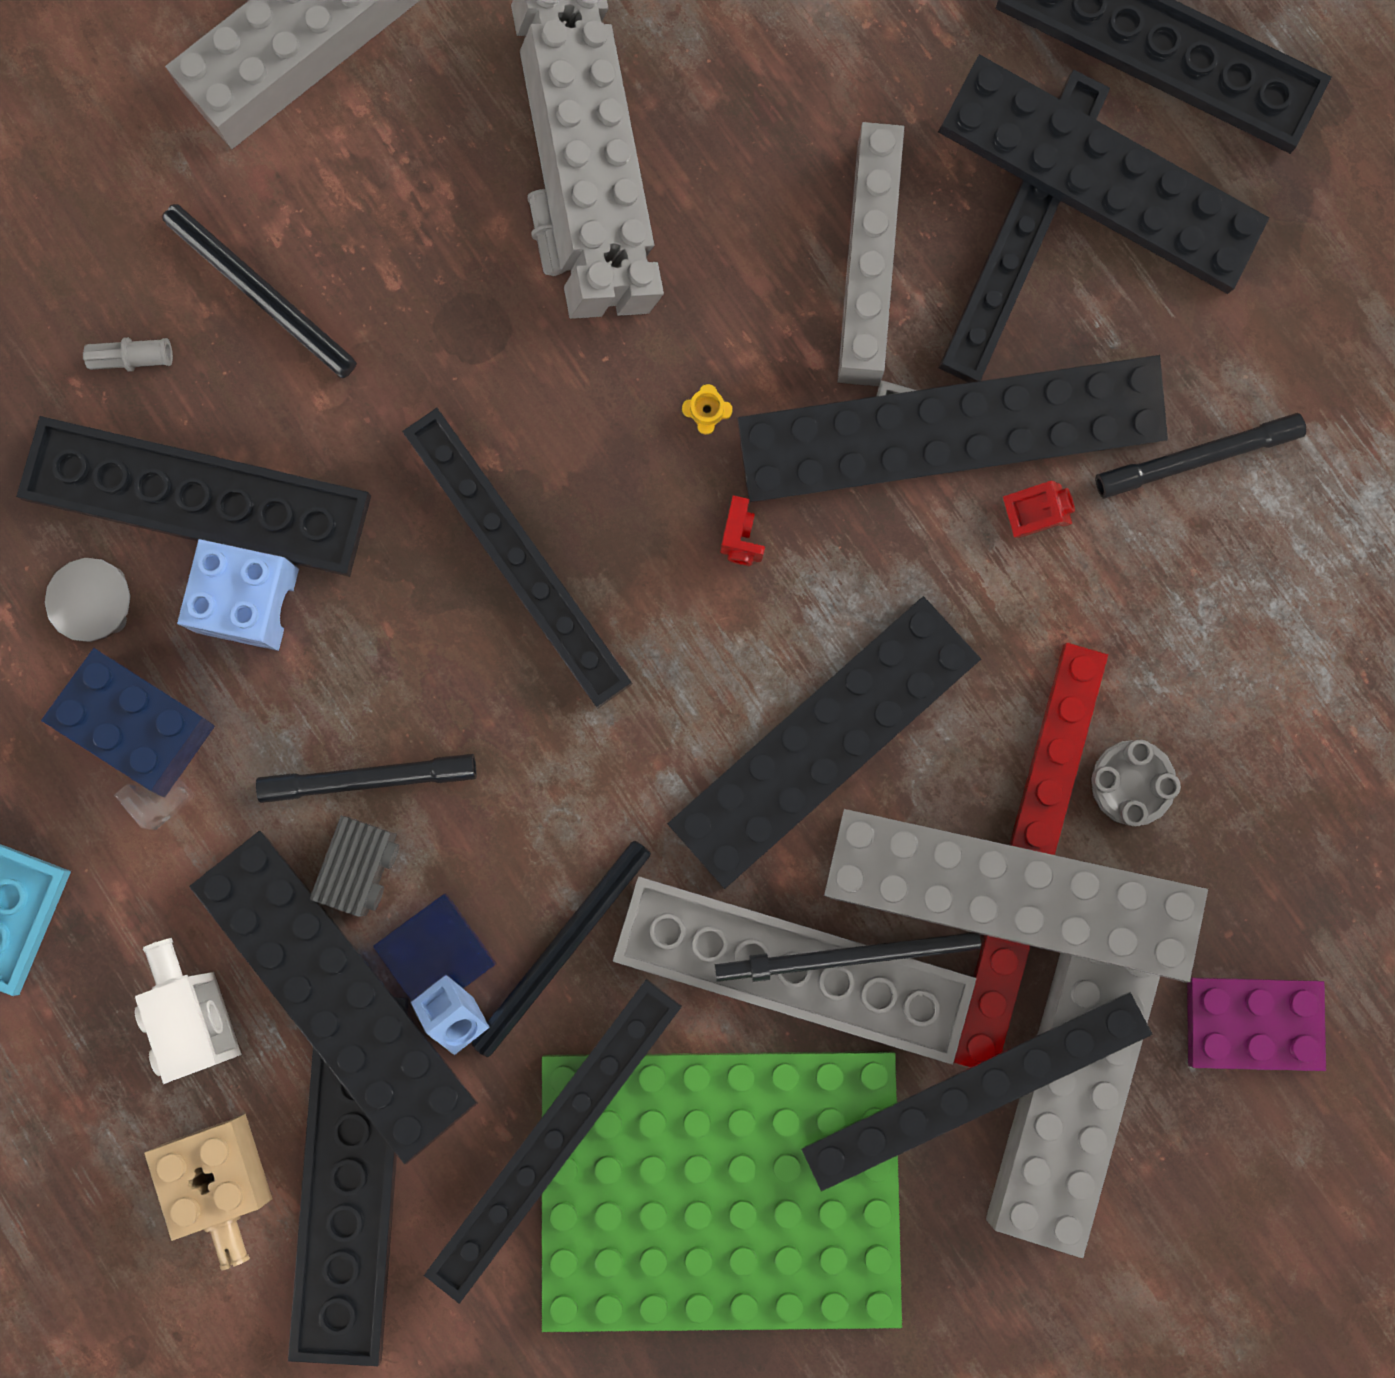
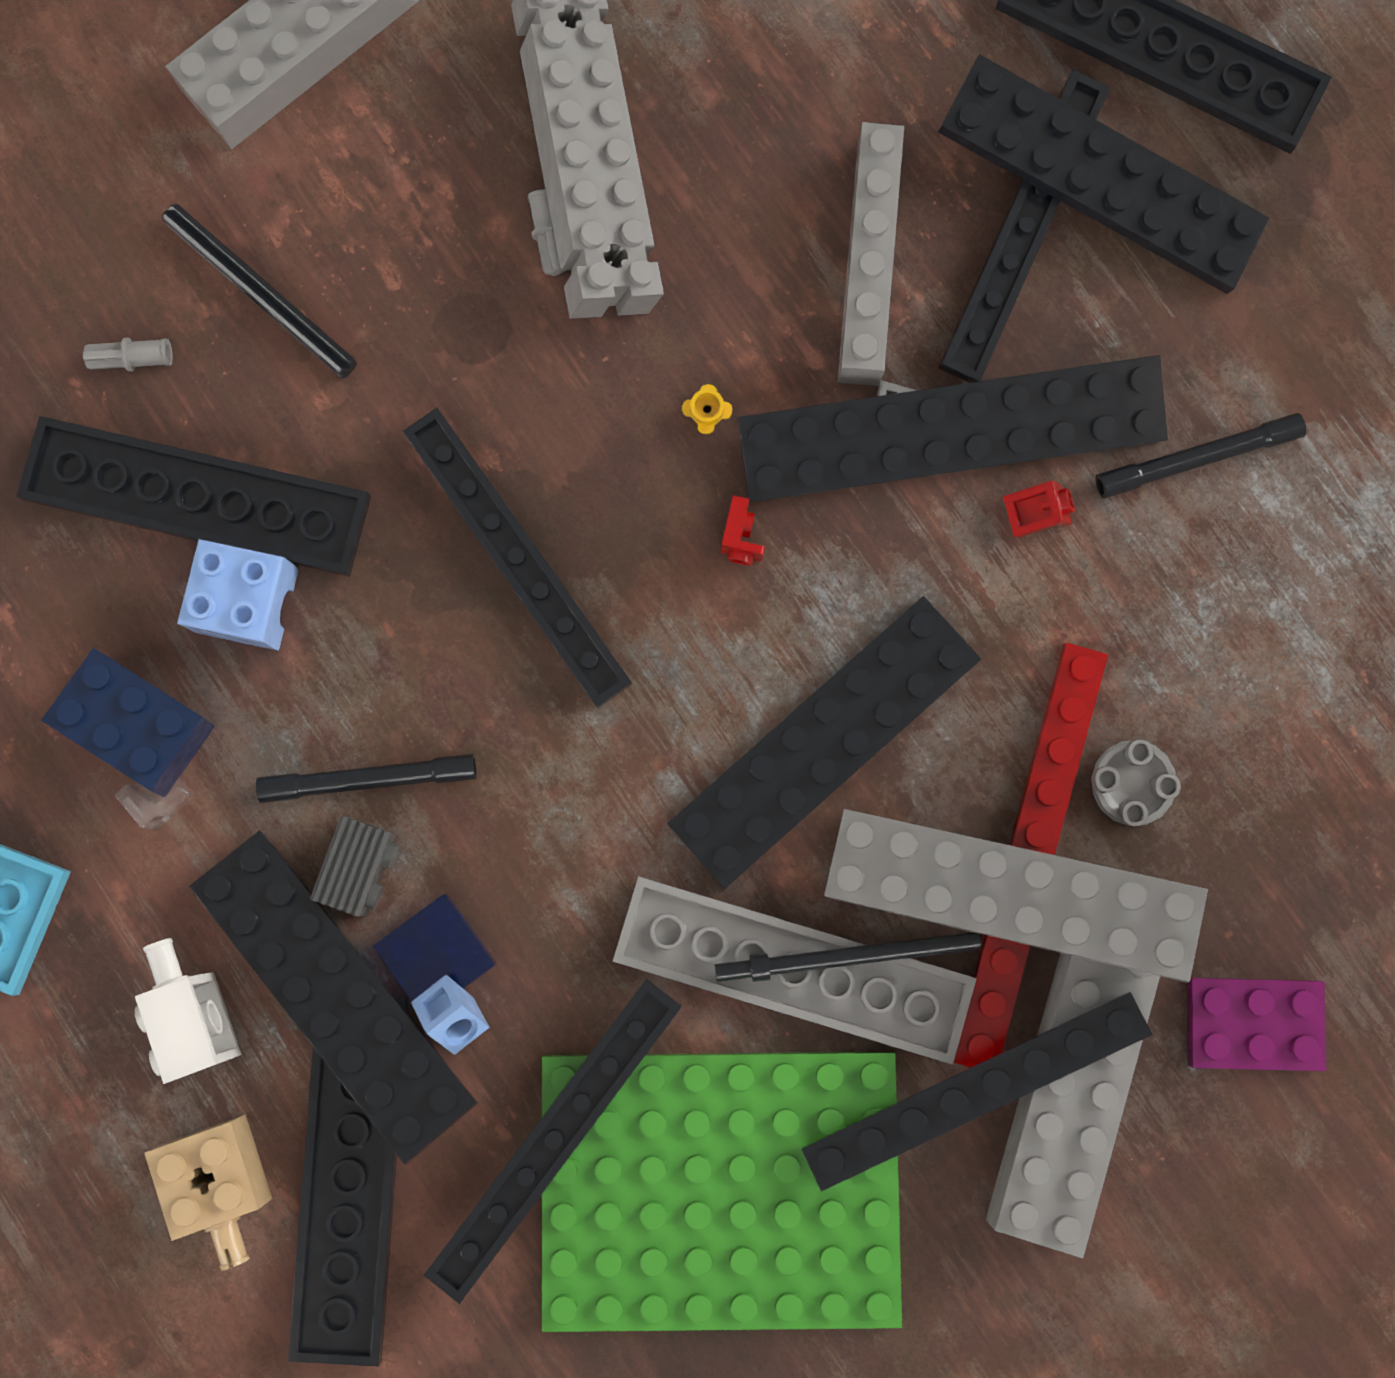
(88, 600): light grey dish -> none
(561, 948): black axle -> none

